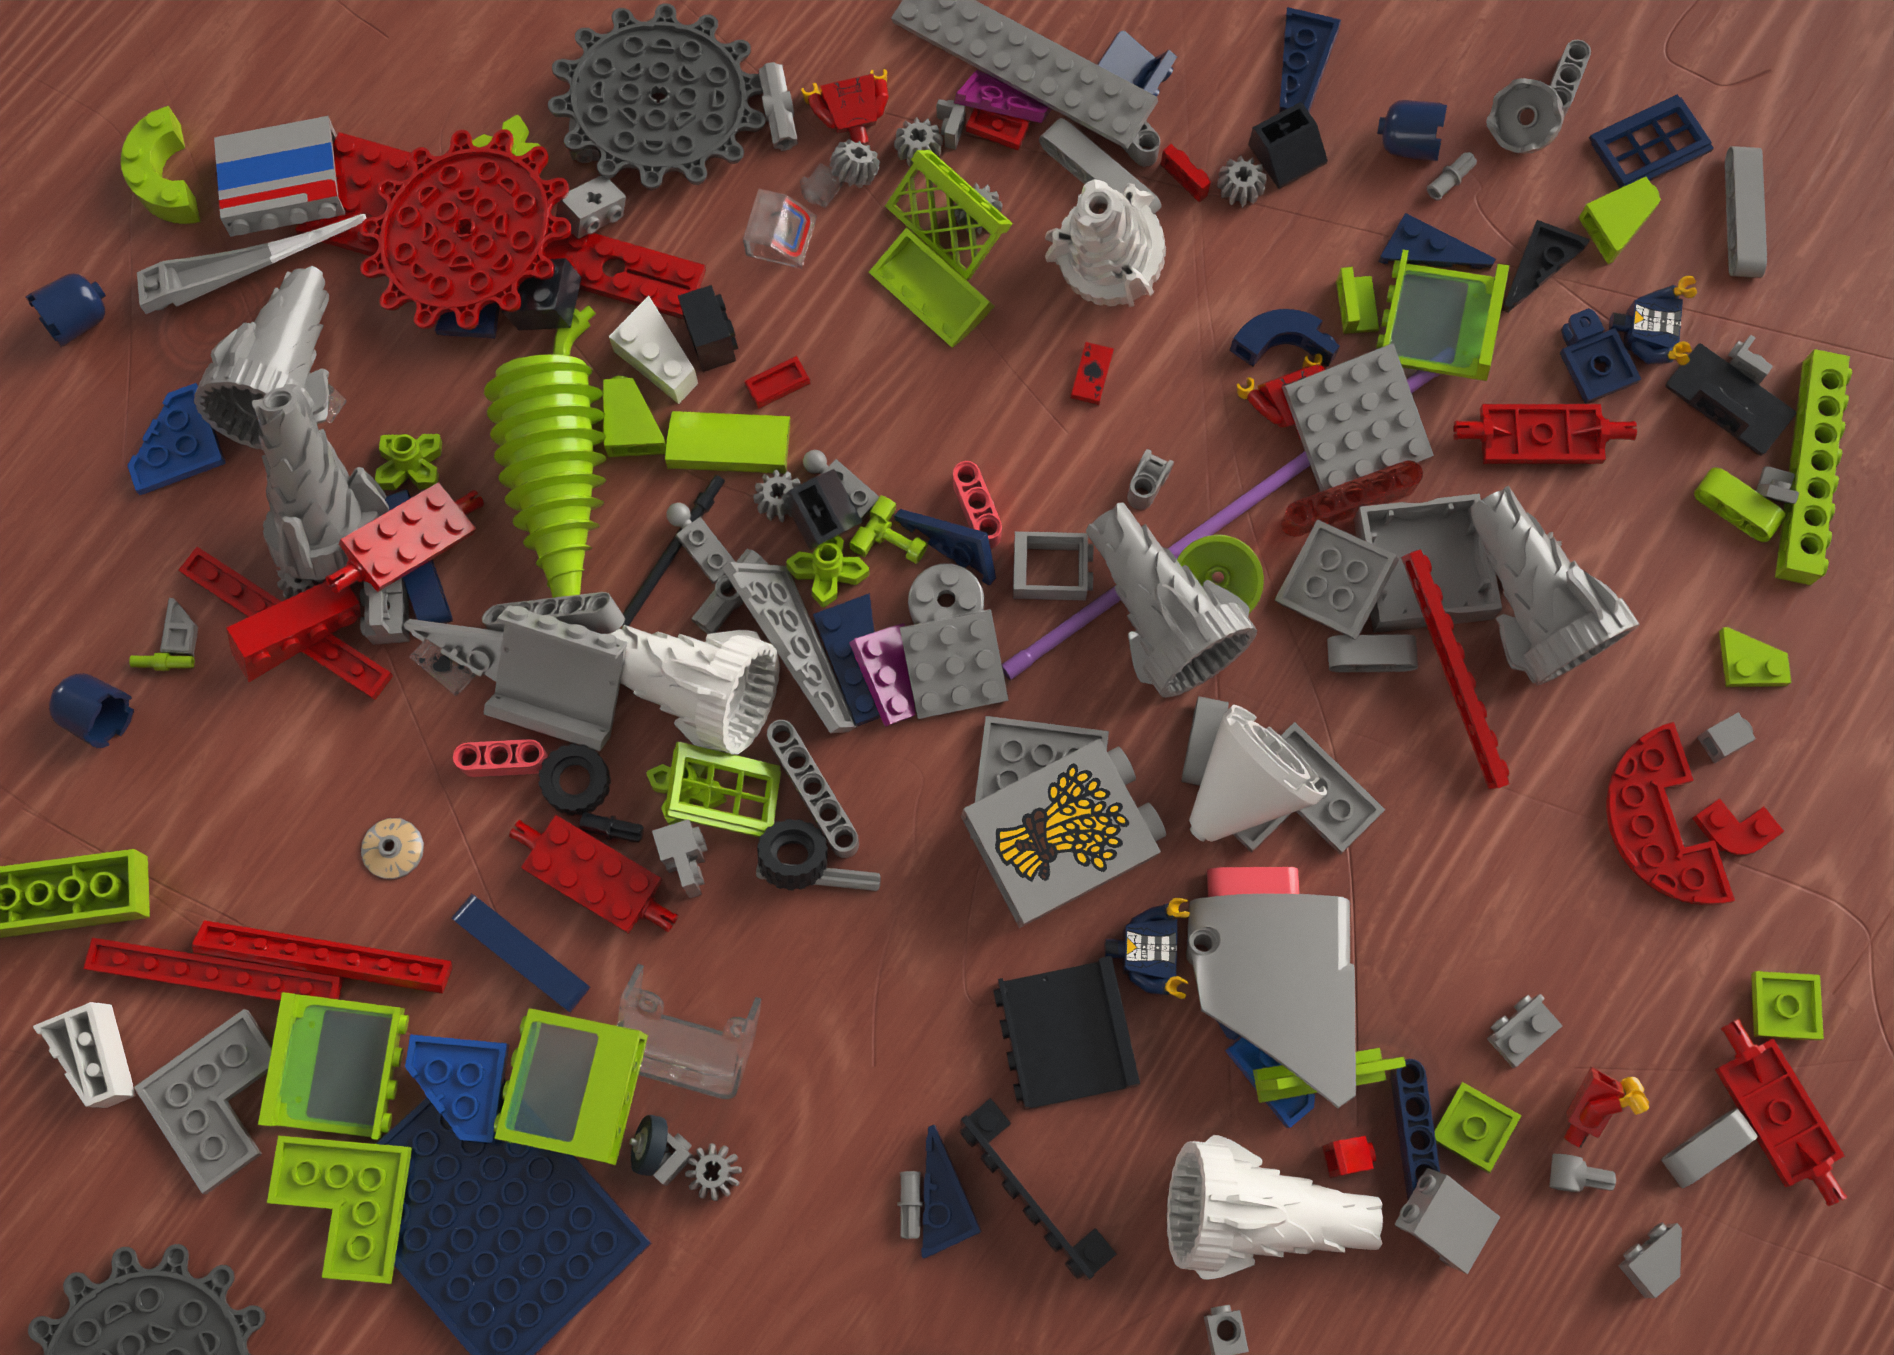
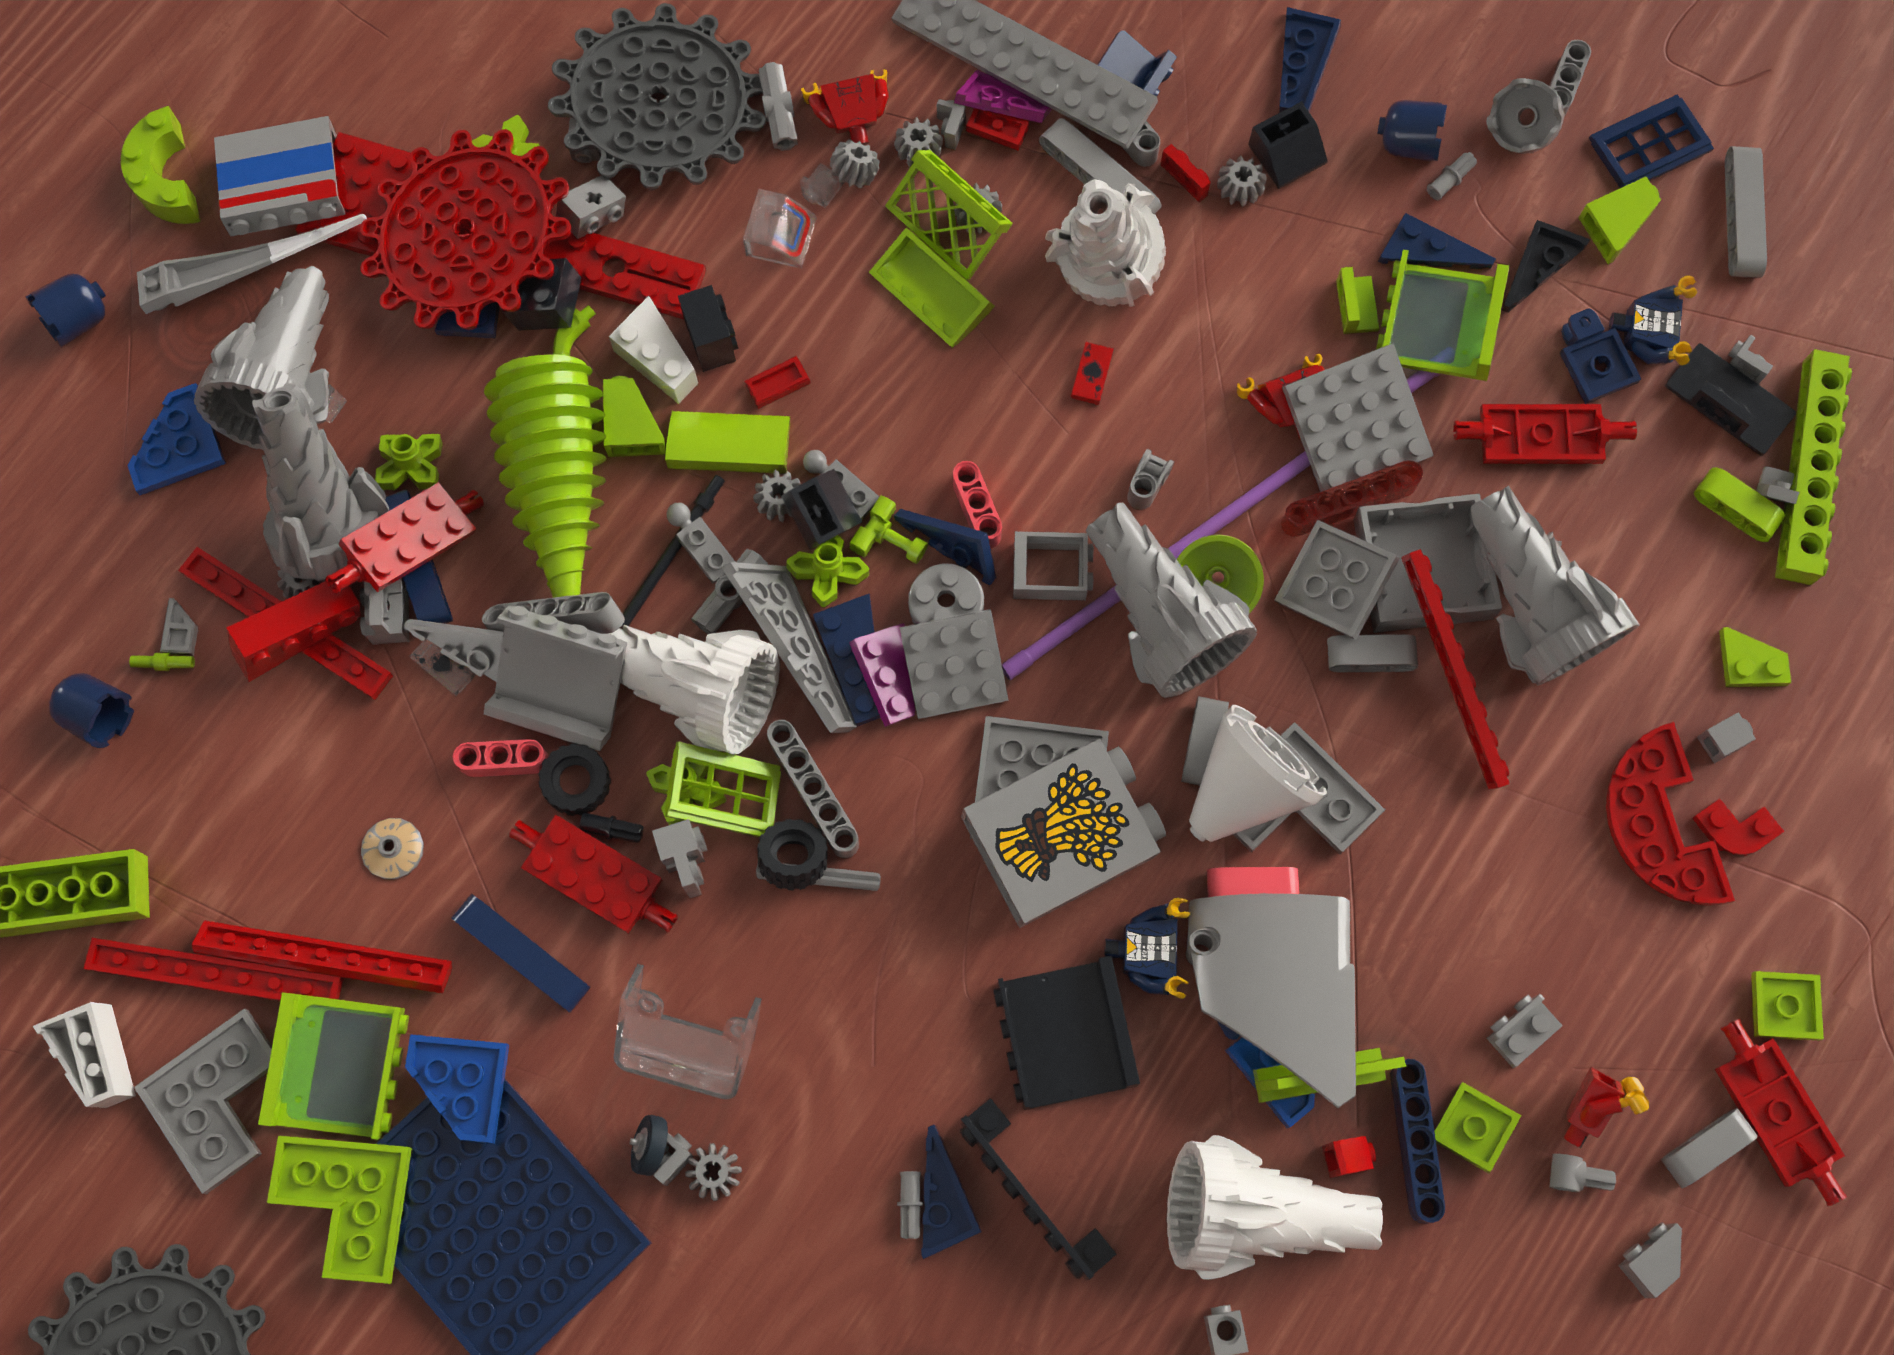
(571, 1086): panel -> none
(1280, 328): dark blue arch -> none
(1447, 1220): light grey panel -> none

